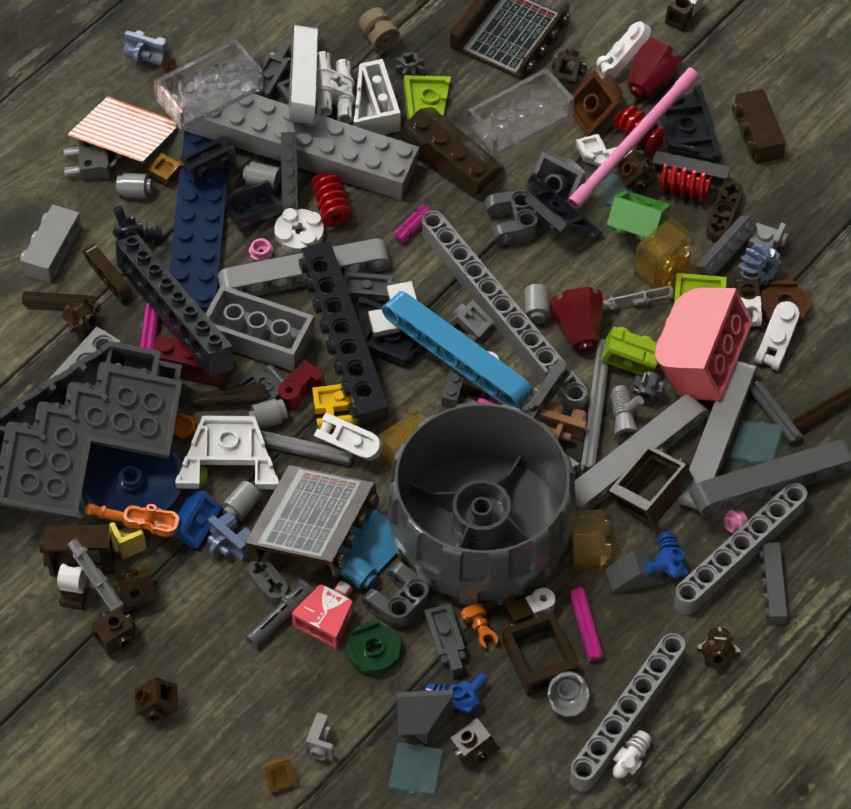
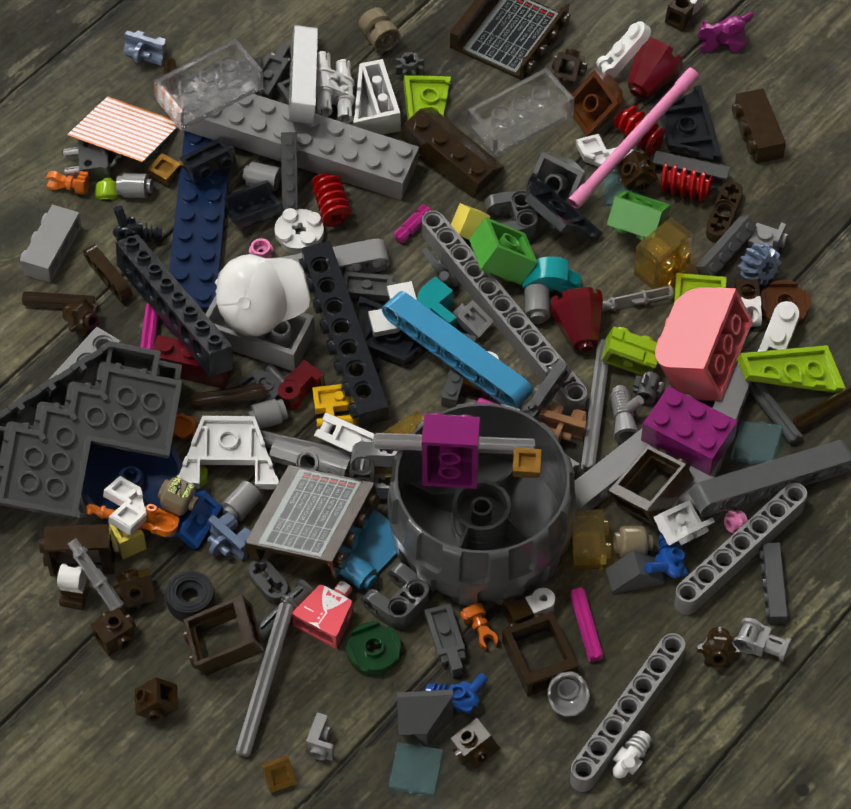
(80, 184): none -> orange piece
(106, 189): none -> lime piece
(130, 499): none -> white tile
(178, 496): none -> dark tan head
(189, 582): none -> black tyre
(235, 608): none -> dark brown window
(261, 293): none -> white piece
(264, 680): none -> light grey axle
(294, 454): none -> light grey piece
(364, 468): none -> dark grey piece
(414, 442): none -> light grey axle
(438, 298): none -> teal brick
(440, 269): none -> dark grey piece
(450, 450): none -> magenta brick
(467, 220): none -> light yellow panel
(503, 251): none -> bright green brick
(526, 462): none -> pearl gold plate
(554, 274): none -> teal brick
(632, 539): none -> dark tan head
(681, 524): none -> white bracket
(689, 430): none -> magenta brick
(726, 32): none -> magenta animal
(760, 640): none -> light grey connector
(794, 367): none -> lime wing

